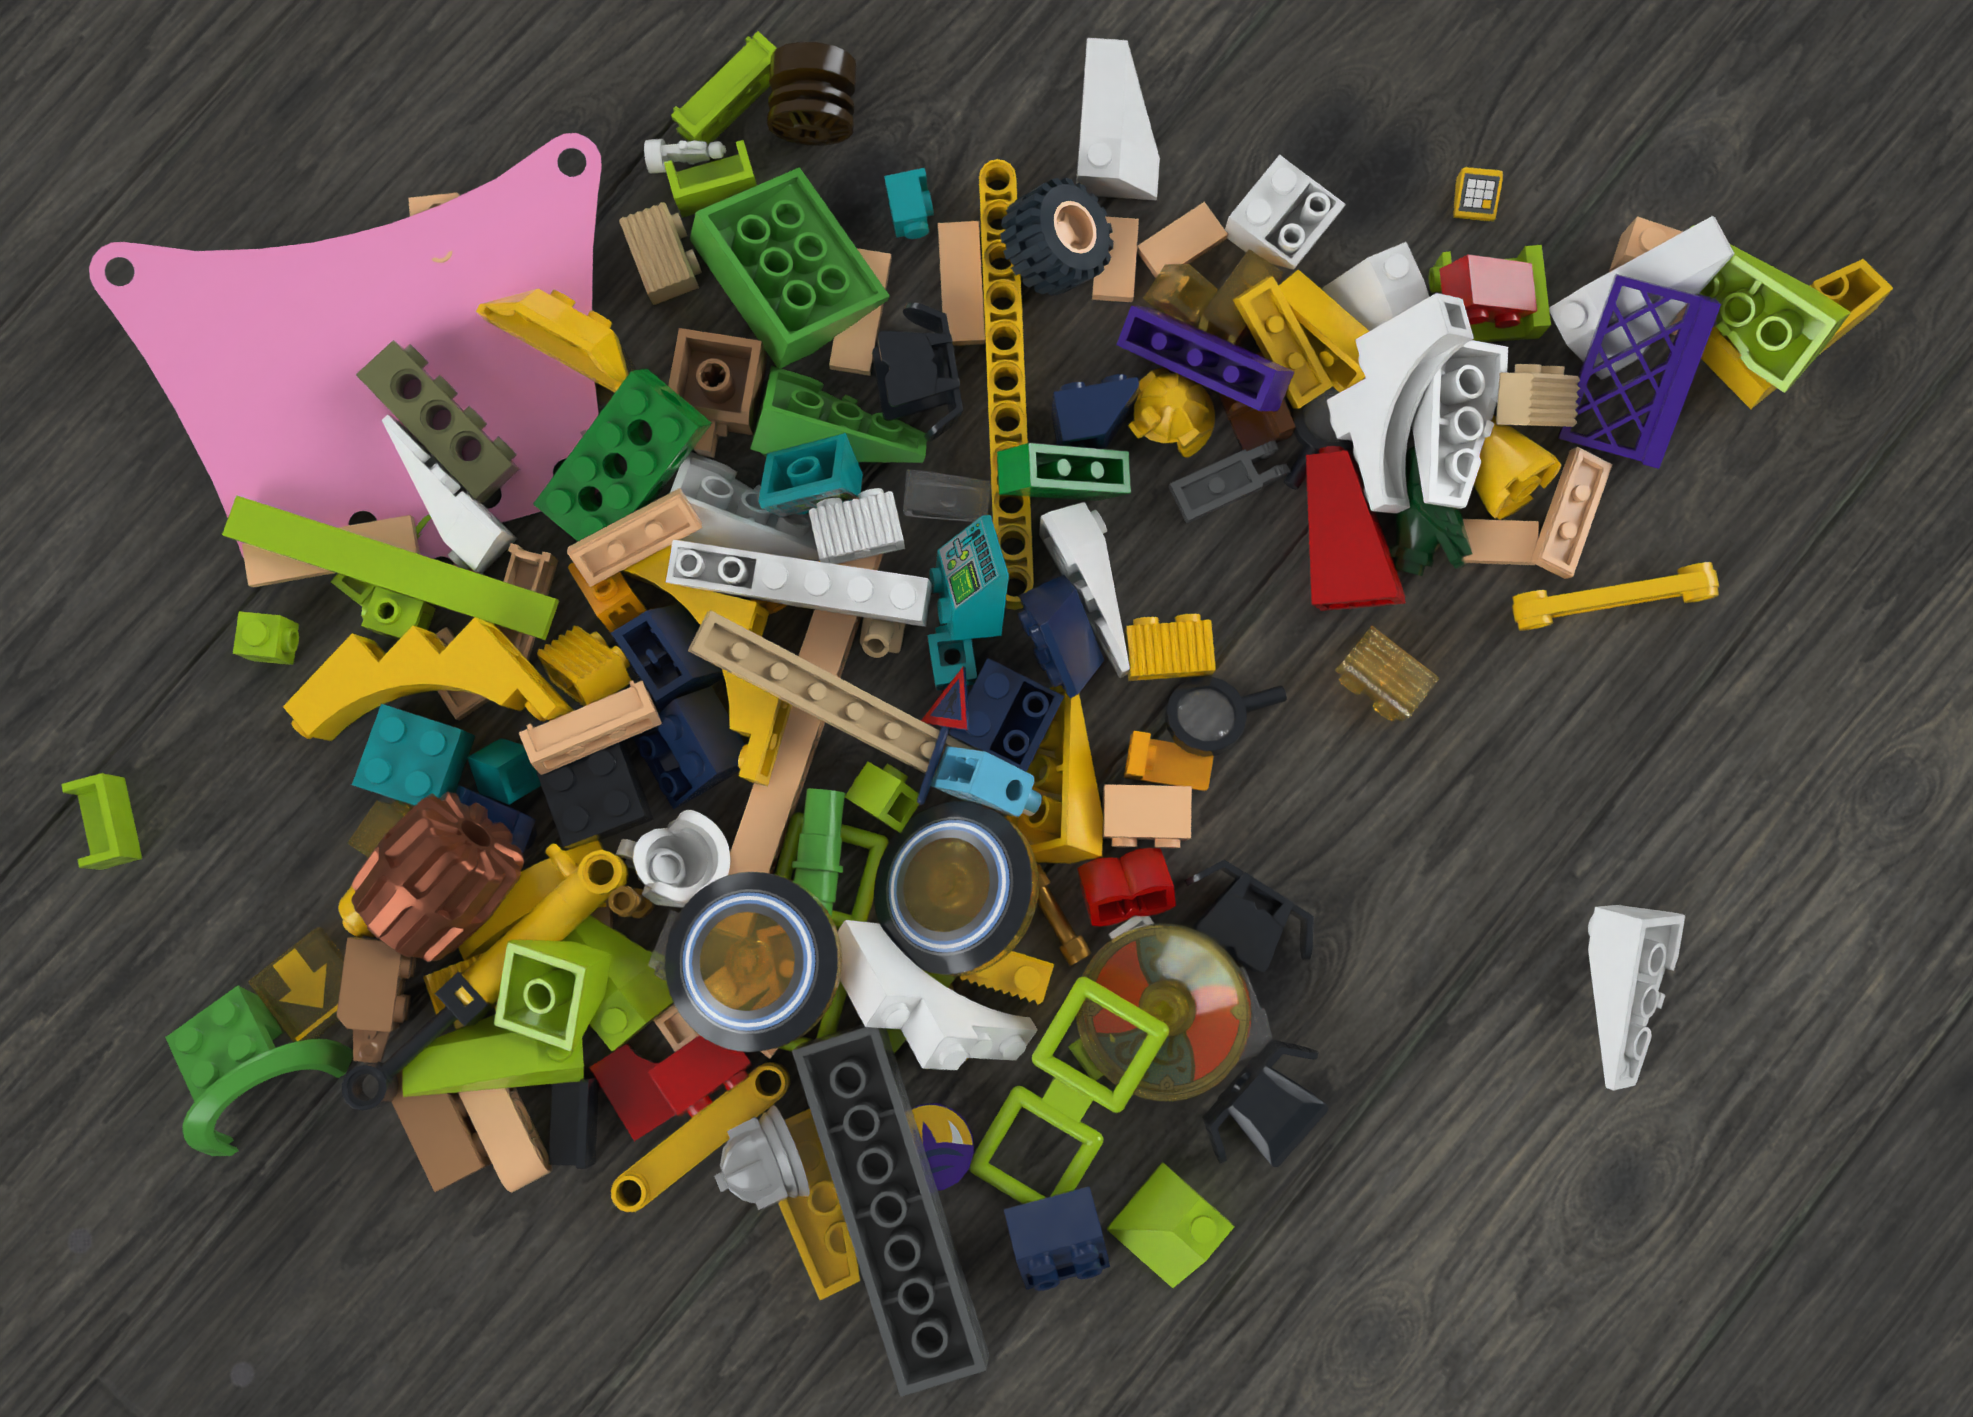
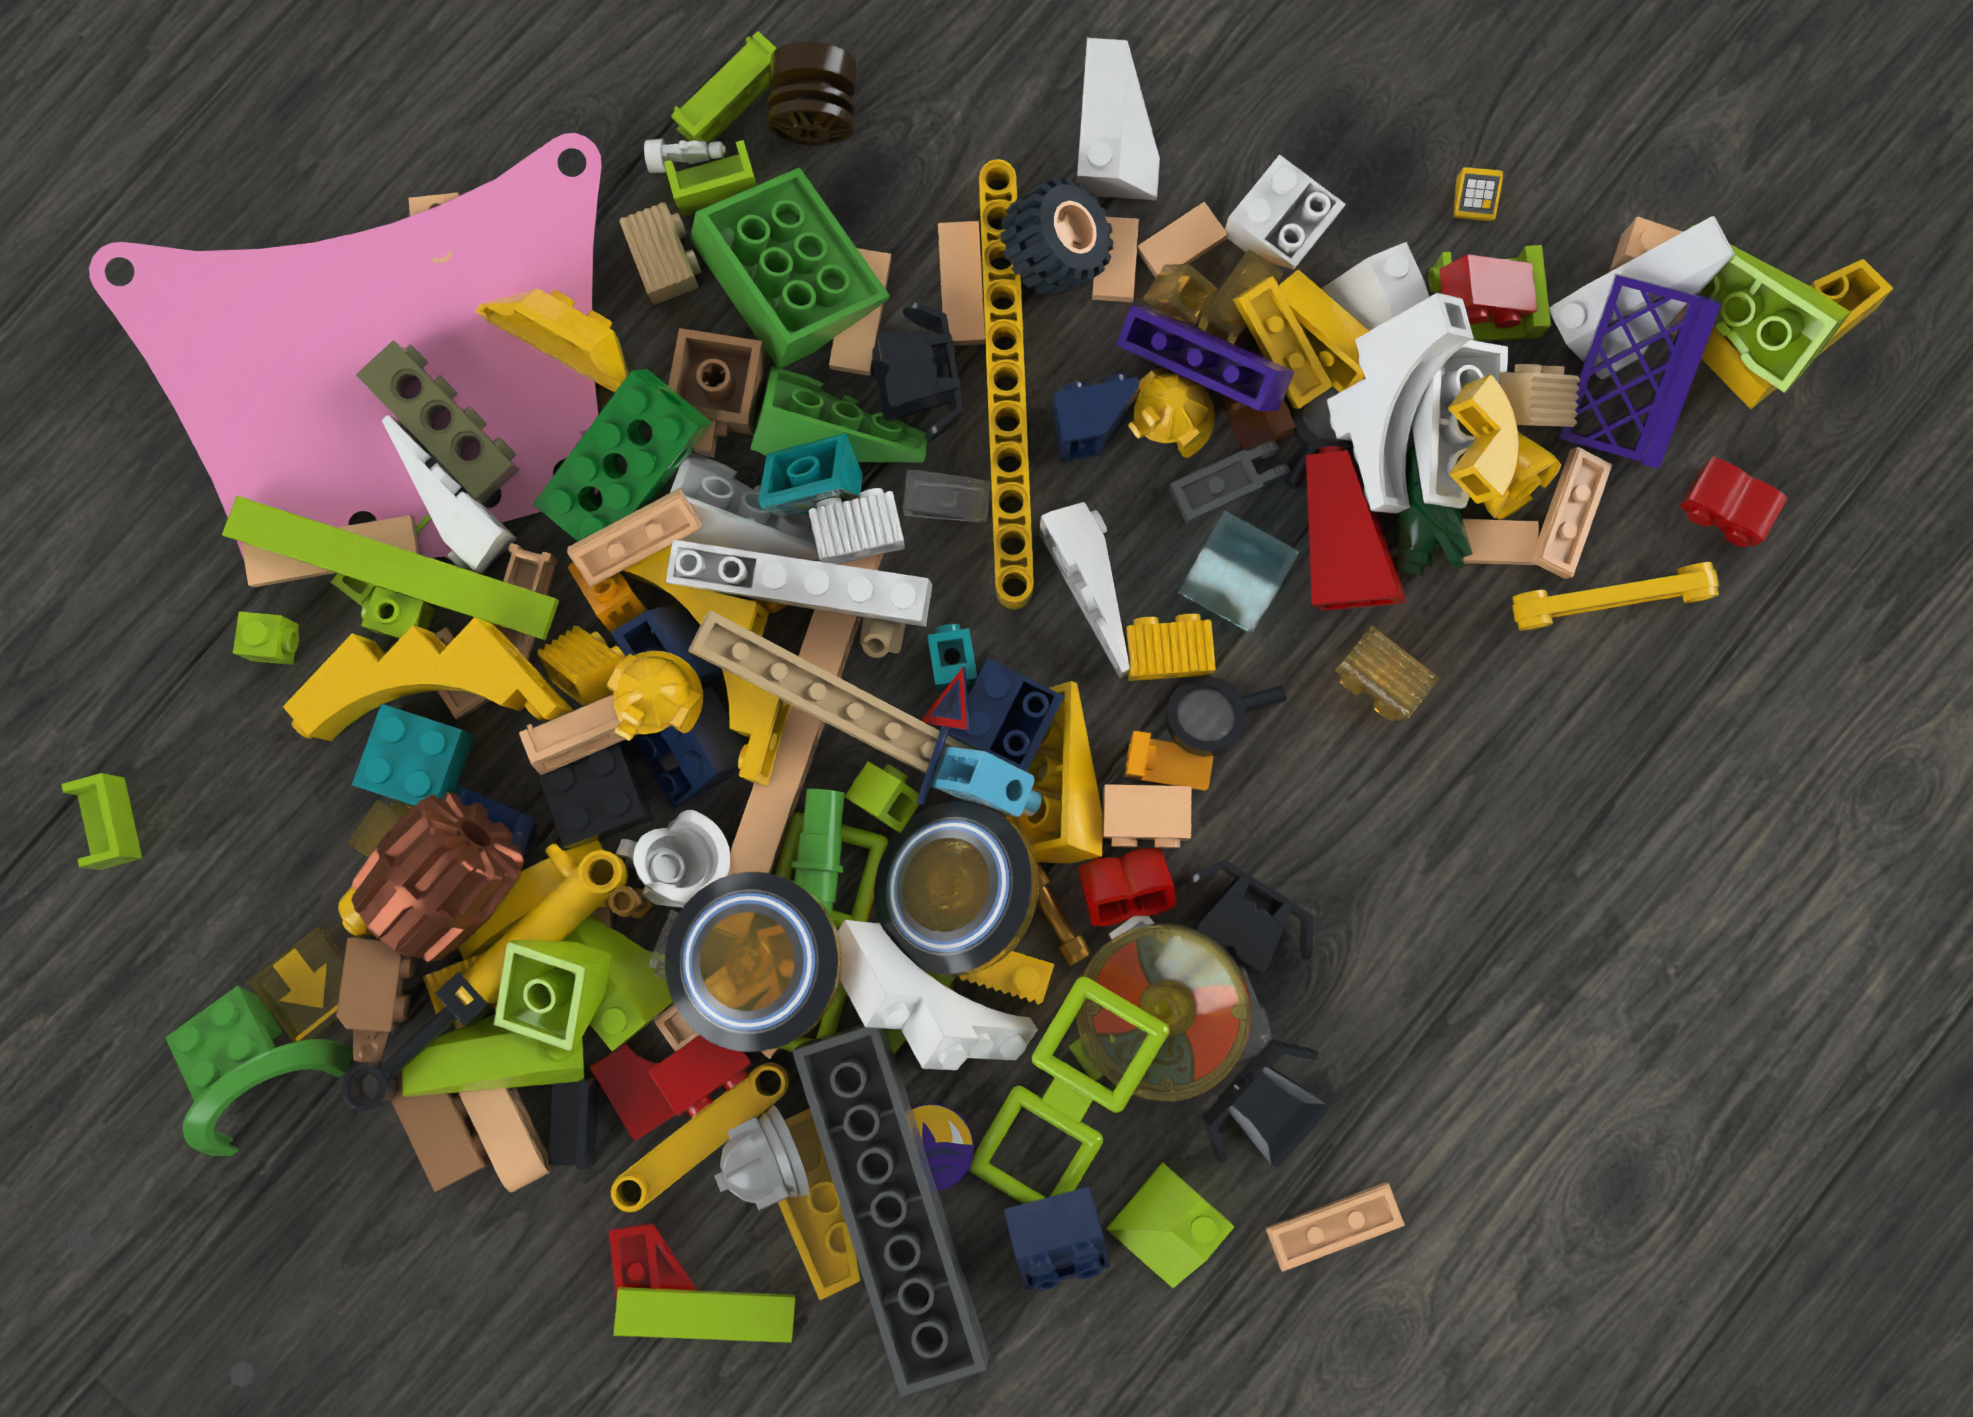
(503, 771): teal panel -> none
(645, 1260): none -> red wing
(654, 693): none -> yellow helmet
(704, 1315): none -> lime tile
(909, 203): teal brick -> none
(971, 582): teal slope -> none
(1061, 634): dark blue slope -> none
(1063, 472): green brick -> none
(1238, 571): none -> clear light blue slope
(1334, 1226): none -> light nougat tile
(1492, 457): none -> yellow brick
(1627, 964): white wedge -> none
(1733, 503): none -> red brick

